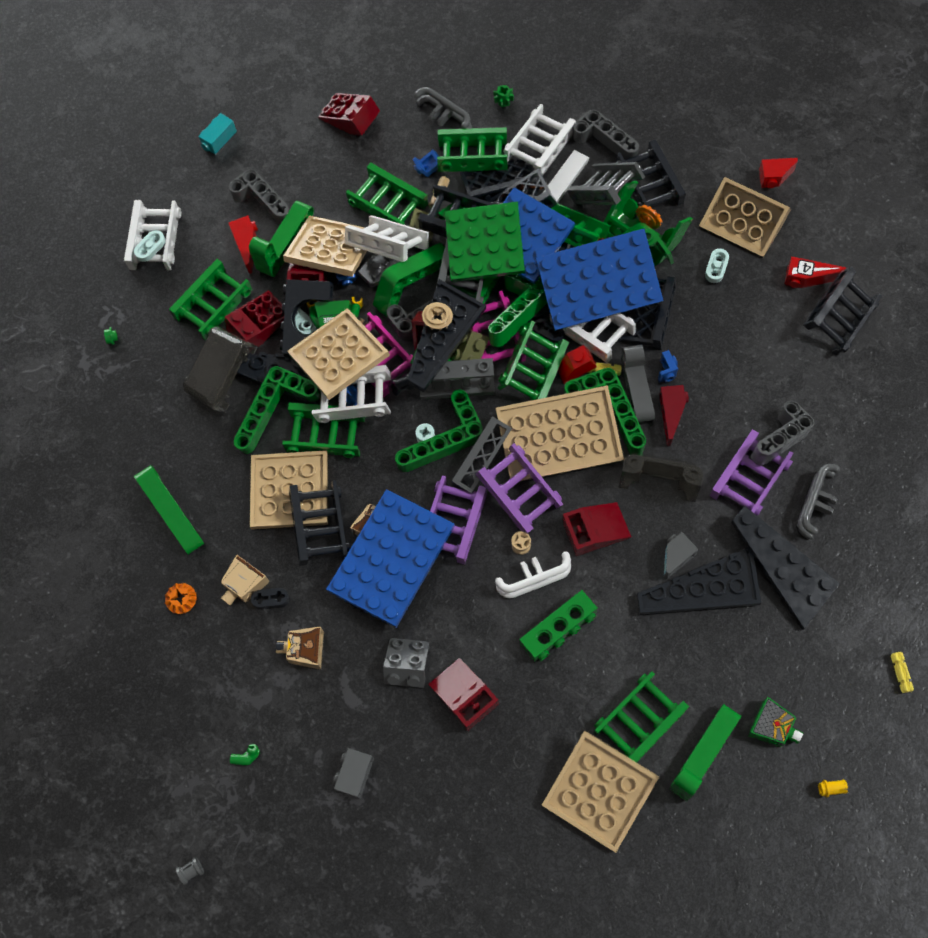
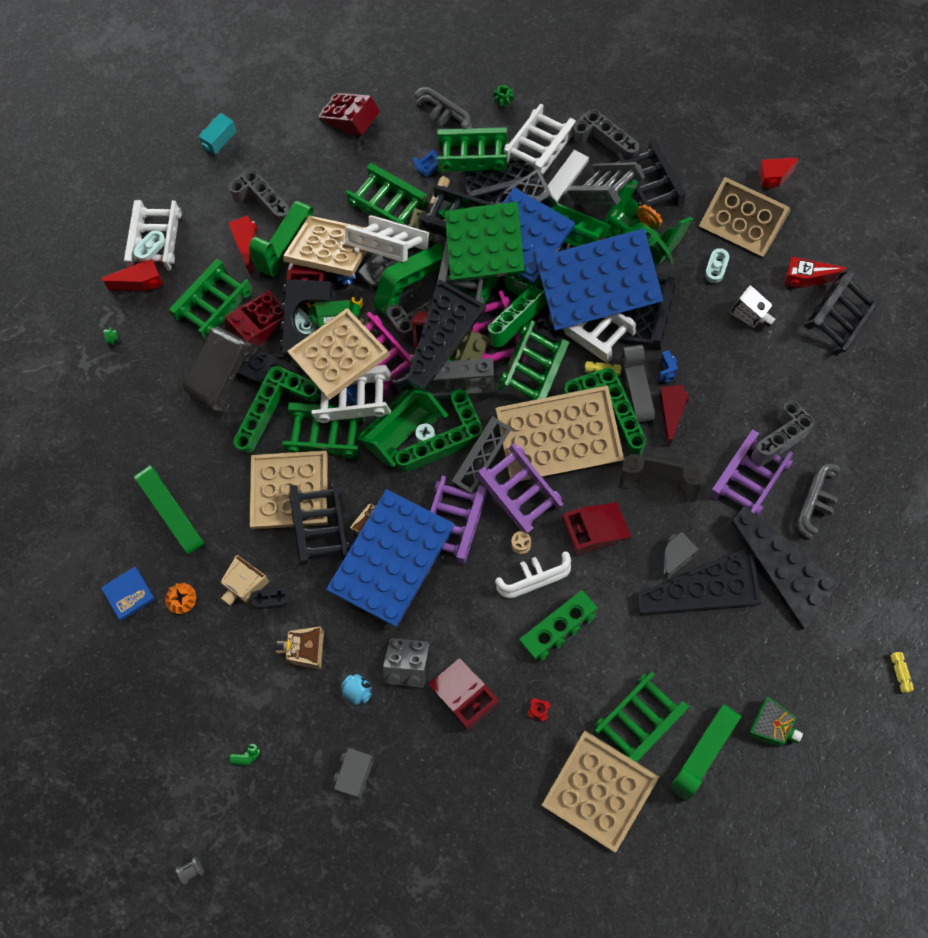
(128, 593): none -> blue tile
(136, 278): none -> red slope
(356, 689): none -> medium azure head
(392, 429): none -> green windscreen
(437, 309): tan gear -> none
(544, 705): none -> red plate
(576, 364): red slope -> none
(752, 308): none -> white torso
(833, 787): yellow pin -> none

